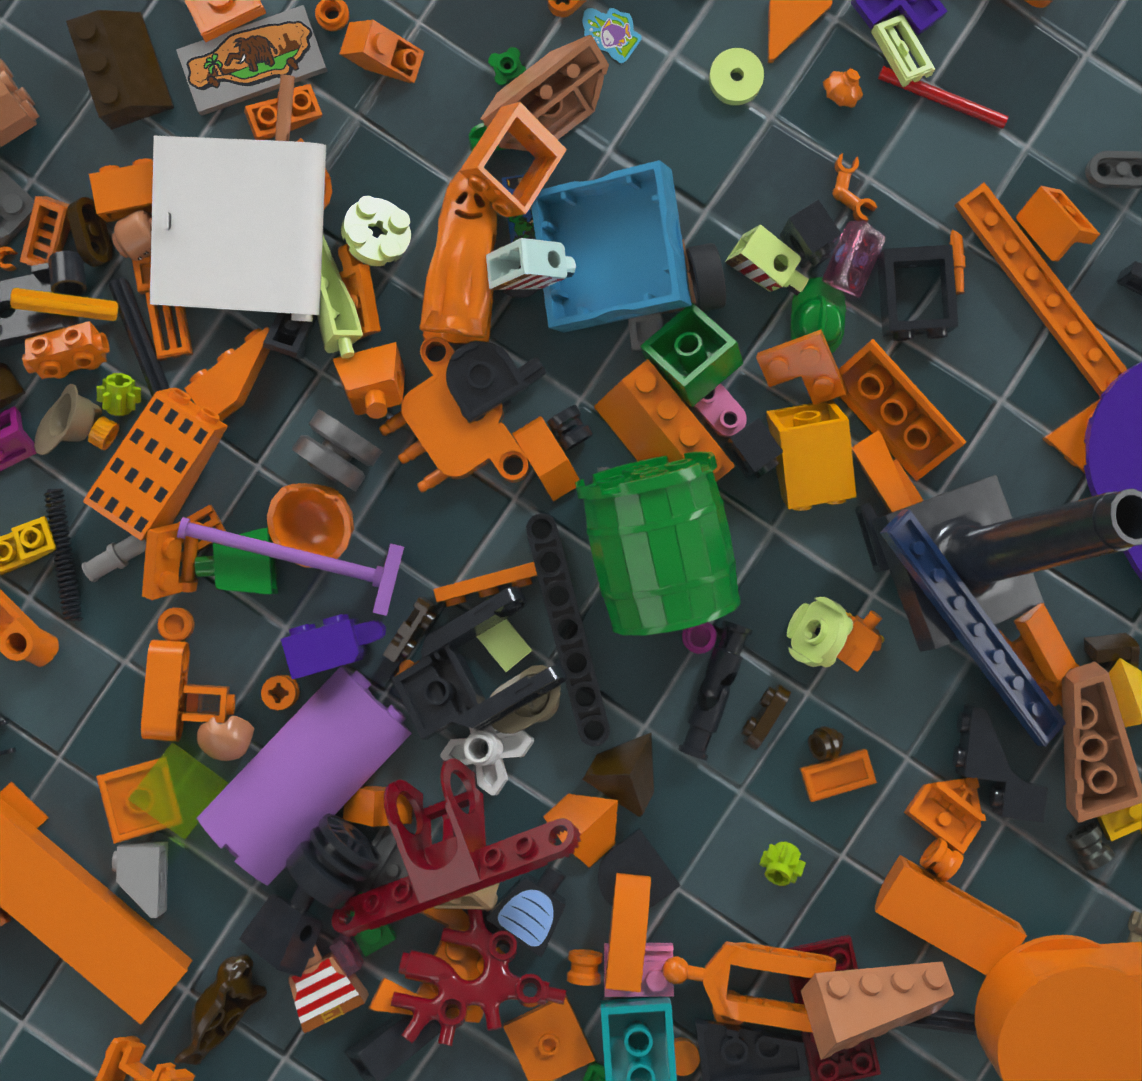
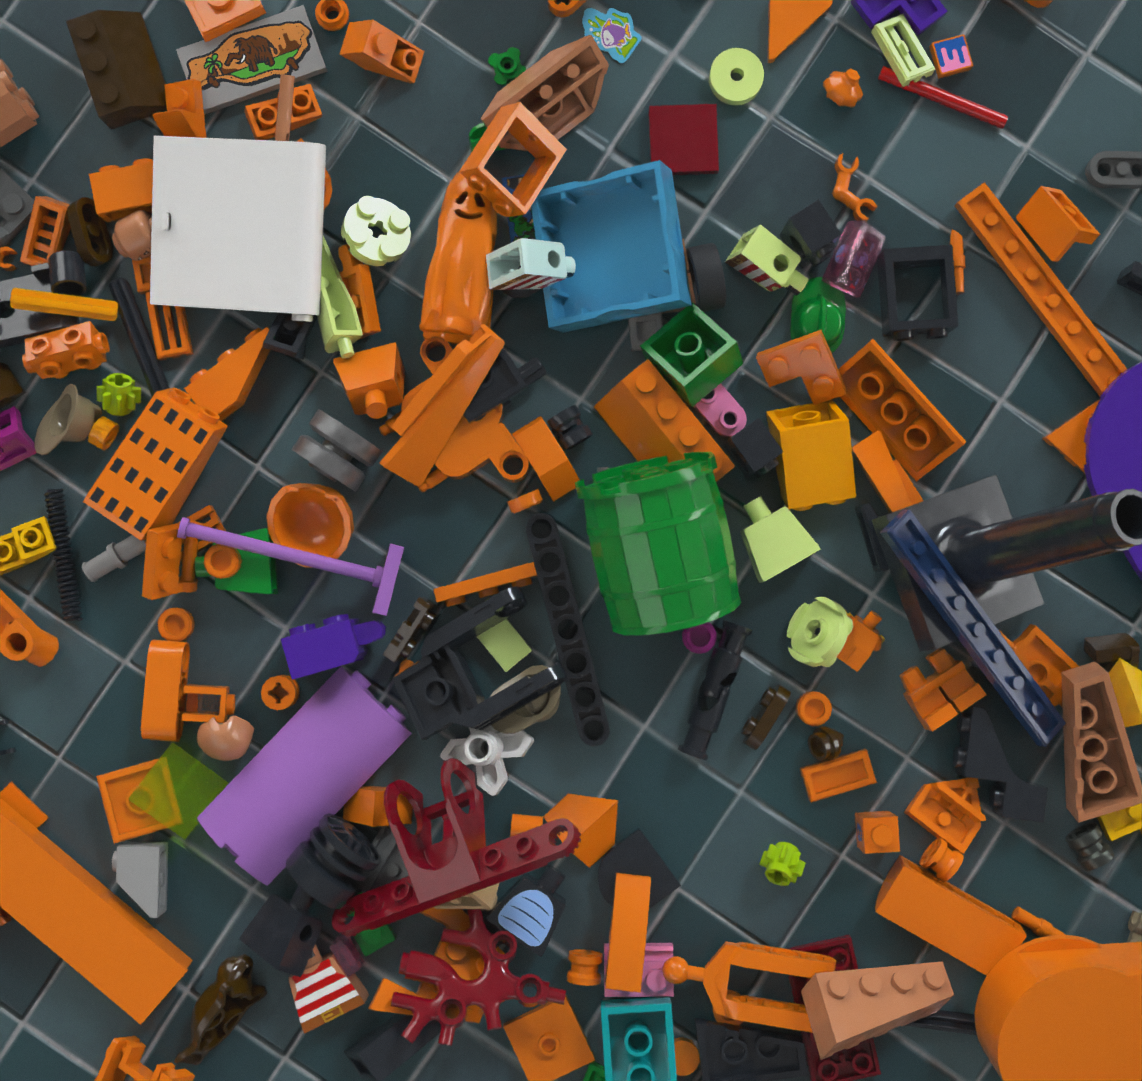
(184, 110): none -> orange slope
(222, 561): none -> orange tile
(440, 406): none -> orange wedge
(522, 823): none -> orange hinge
(525, 501): none -> orange tile
(625, 773): dark brown slope -> none
(685, 138): none -> dark red tile
(775, 540): none -> yellowish green torso
(813, 708): none -> orange tile
(877, 832): none -> orange brick
(943, 692): none -> orange hips
(951, 56): none -> tile
(1037, 925): none -> orange piece
(1045, 643): orange slope -> none

